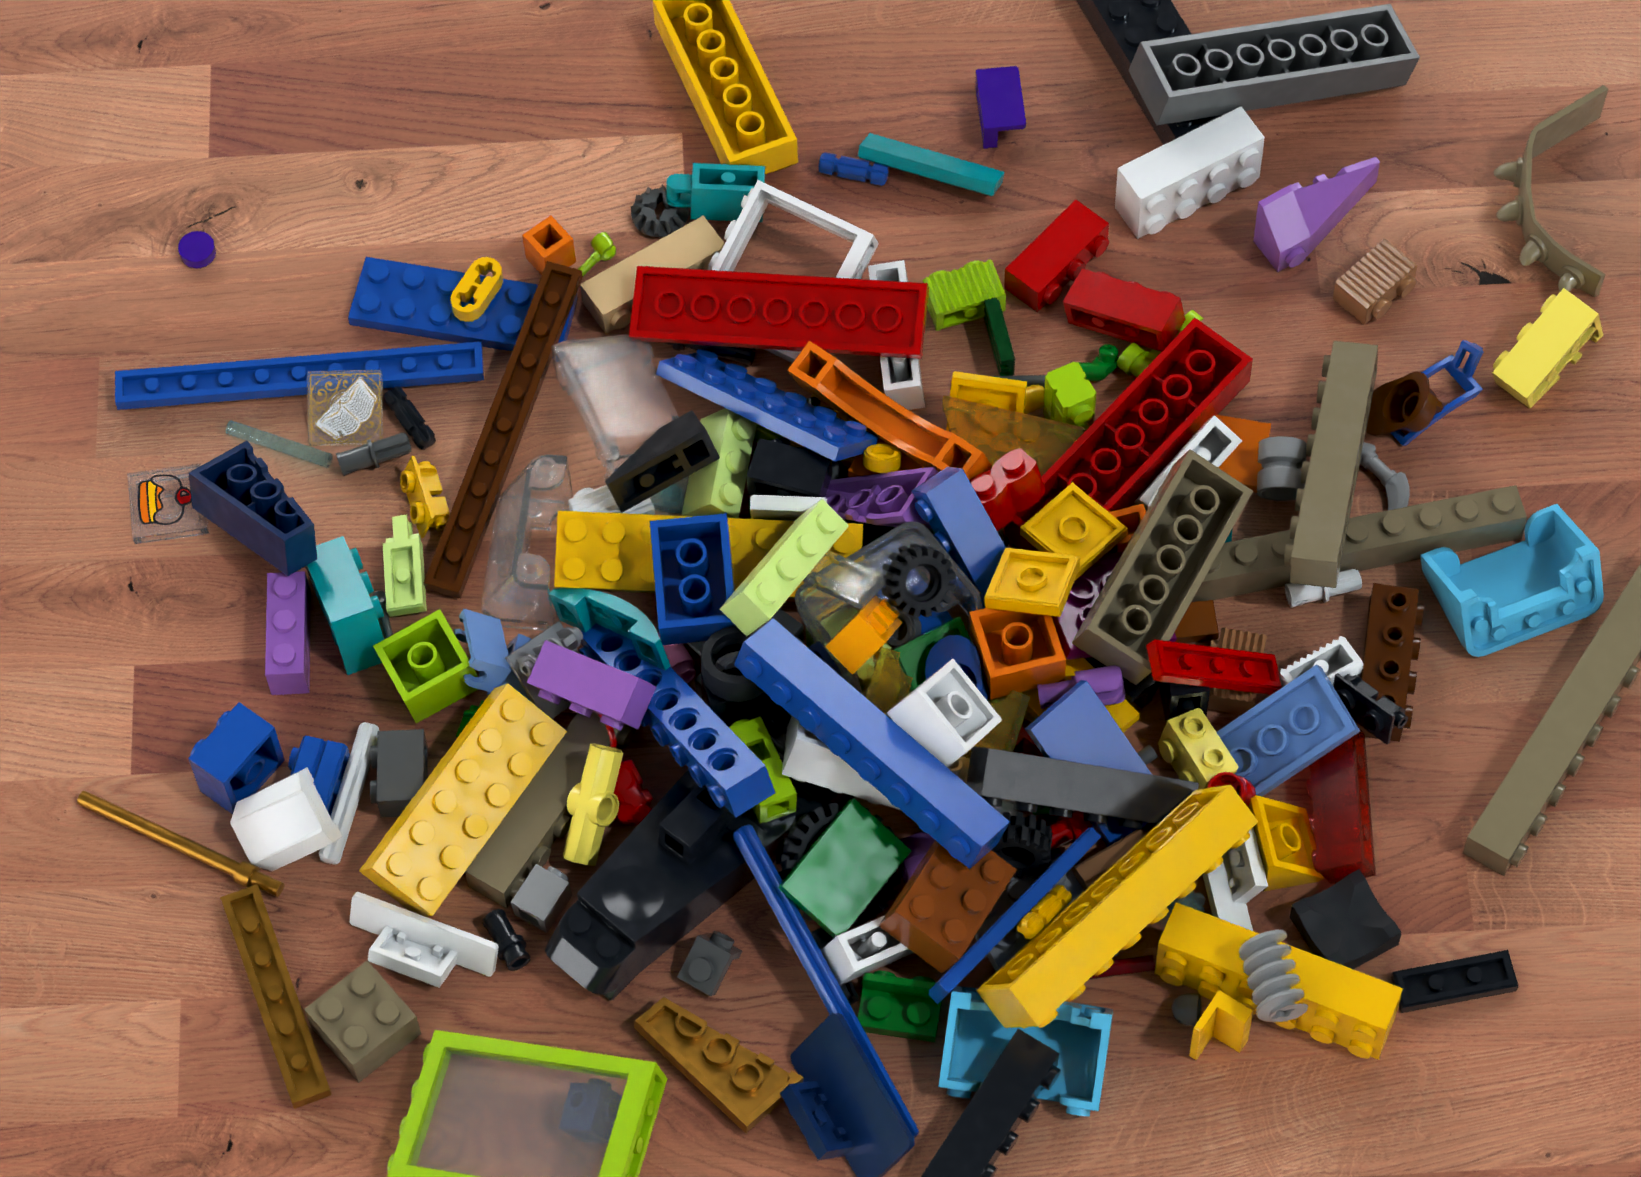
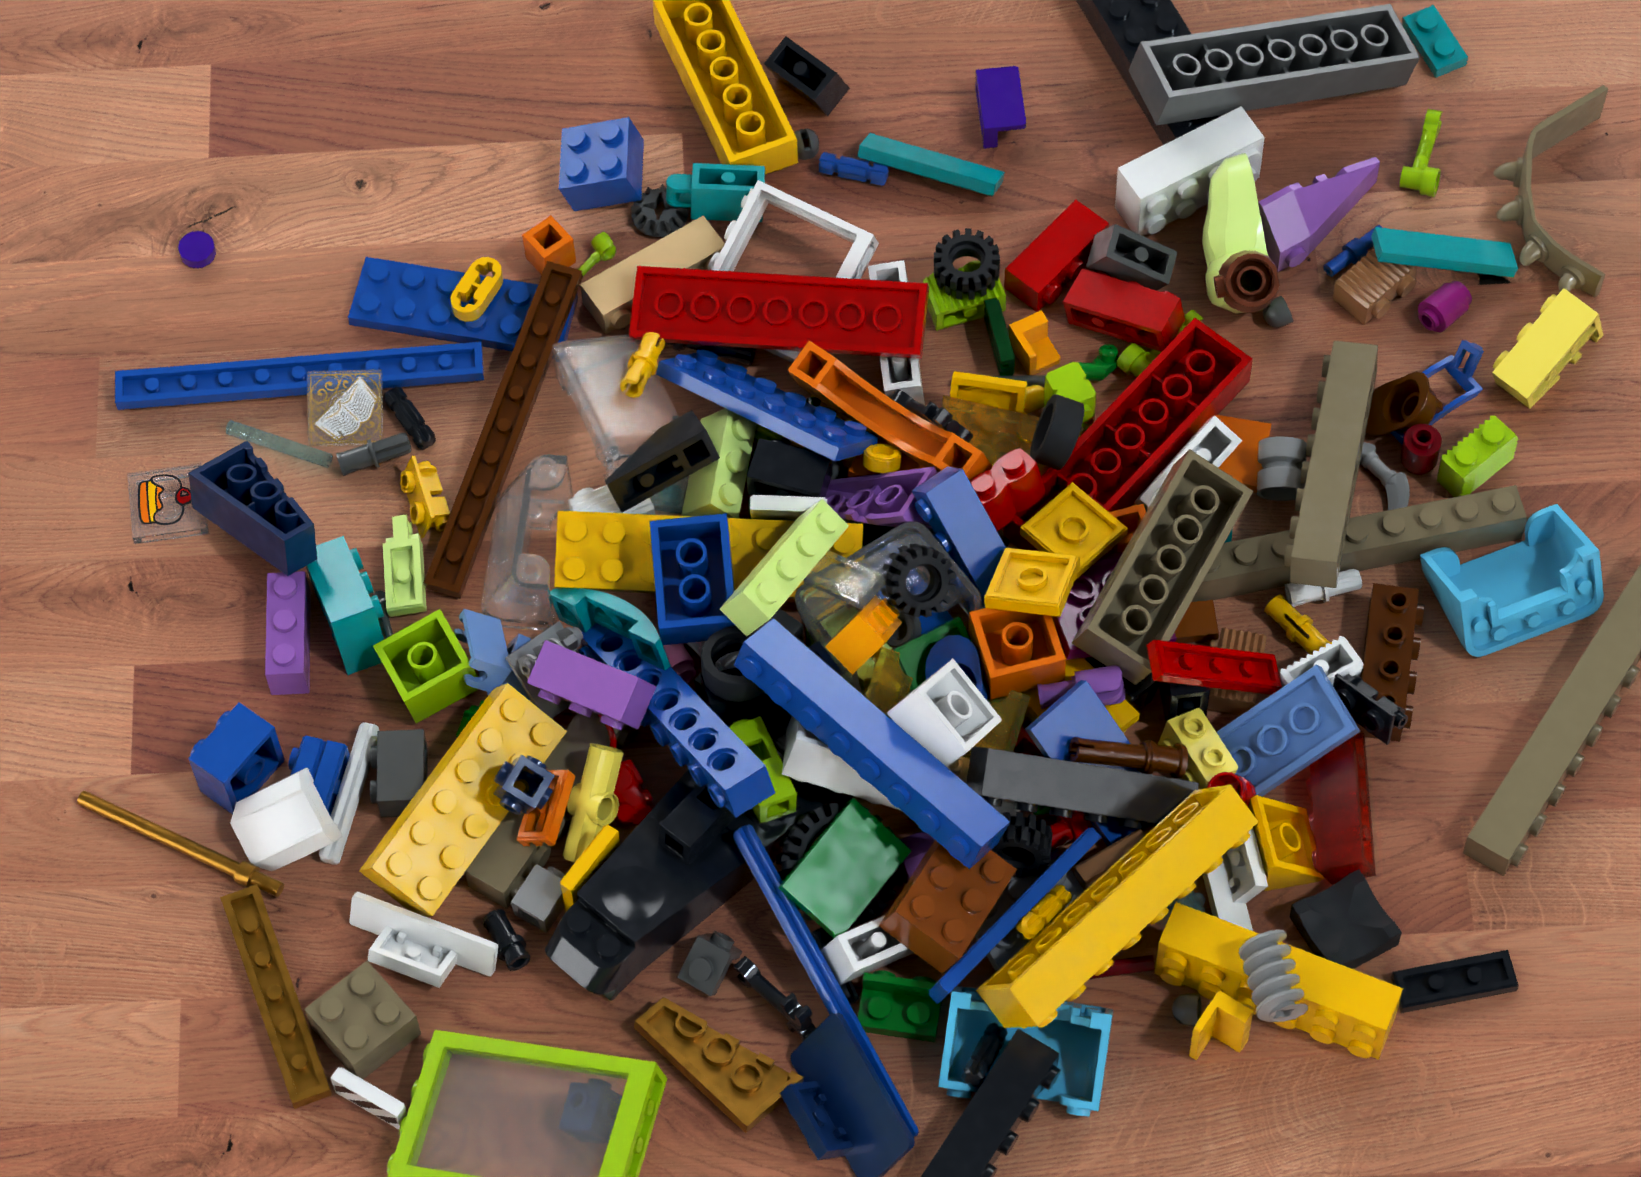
(368, 1097): none -> white tile
(533, 775): none -> dark blue brick
(551, 814): none -> orange tile
(588, 863): none -> yellow tile
(601, 164): none -> blue brick
(642, 365): none -> yellow pin
(788, 1006): none -> black bar
(806, 75): none -> black brick
(808, 152): none -> dark grey hinge
(932, 414): none -> black bar
(970, 246): none -> black tyre
(984, 1054): none -> black axle
(1032, 344): none -> light orange panel
(1057, 432): none -> black tyre
(1131, 257): none -> dark grey brick
(1145, 757): none -> reddish brown pin
(1234, 244): none -> yellowish green piece
(1277, 313): none -> dark grey hinge
(1282, 612): none -> yellow pin
(1351, 253): none -> blue bar
(1420, 176): none -> lime brick
(1421, 449): none -> dark red brick
(1434, 41): none -> teal plate
(1444, 252): none -> teal tile
(1444, 306): none -> magenta brick
(1477, 457): none -> lime brick

